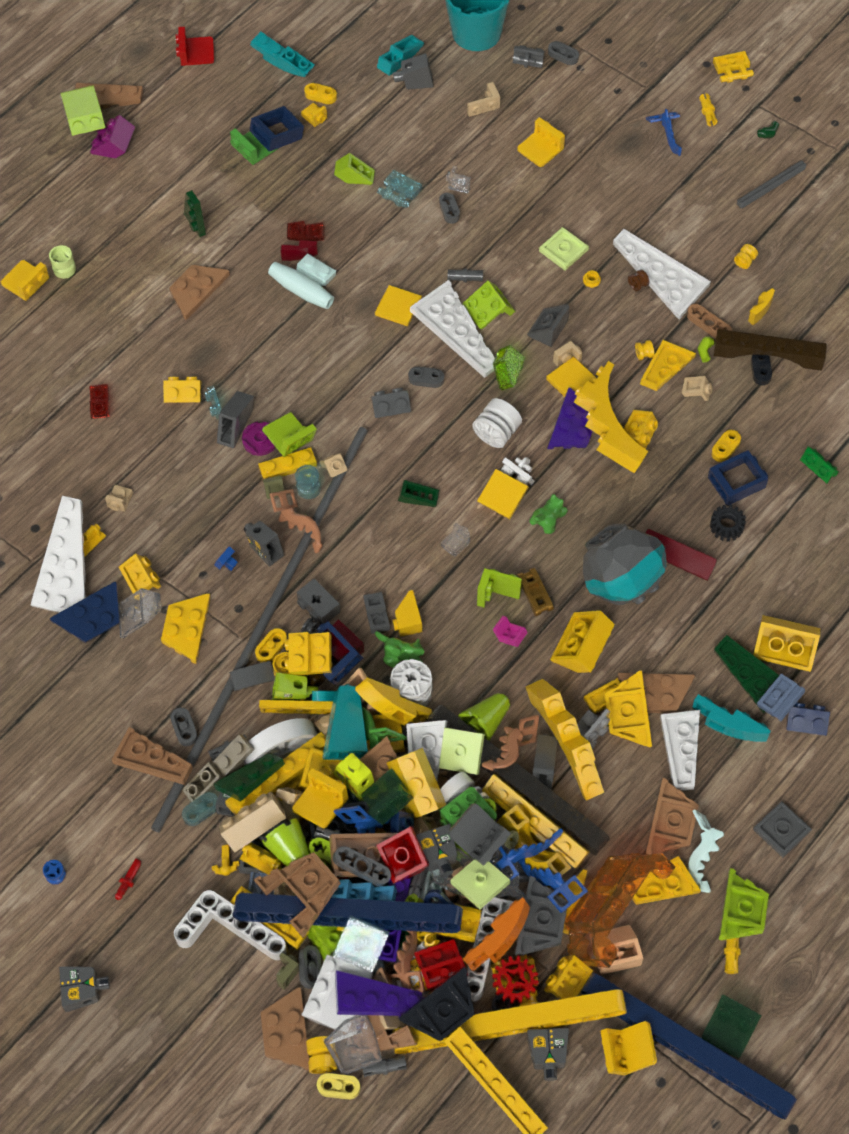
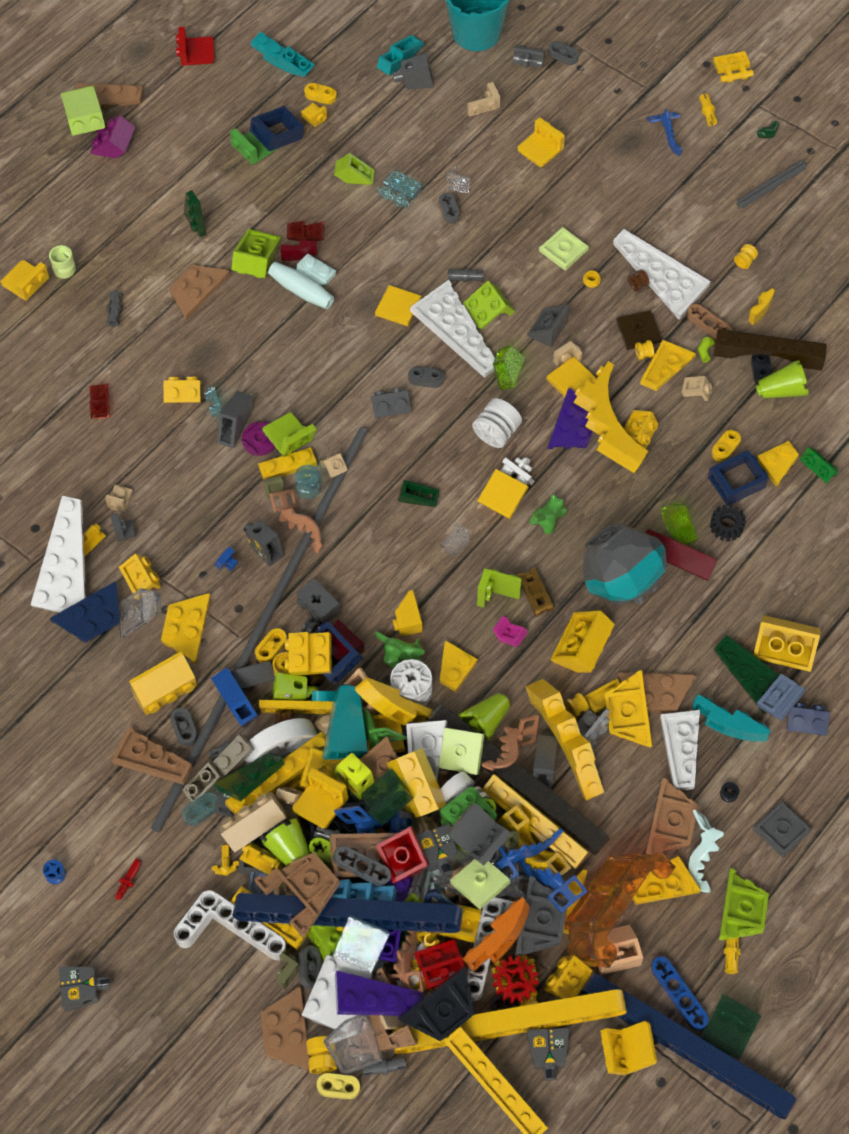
(114, 308): none -> dark grey pin
(123, 529): none -> dark grey bracket
(163, 683): none -> yellow slope
(235, 697): none -> blue slope
(255, 253): none -> lime slope
(283, 716): none -> reddish brown wheel
(376, 612): dark grey slope -> none
(455, 666): none -> yellow wing
(576, 705): none -> yellow wheel
(638, 328): none -> dark brown plate
(676, 995): none -> blue beam
(679, 523): none -> clear neon green slope
(724, 795): none -> black bush
(778, 461): none -> yellow wing
(784, 383): none -> lime cone

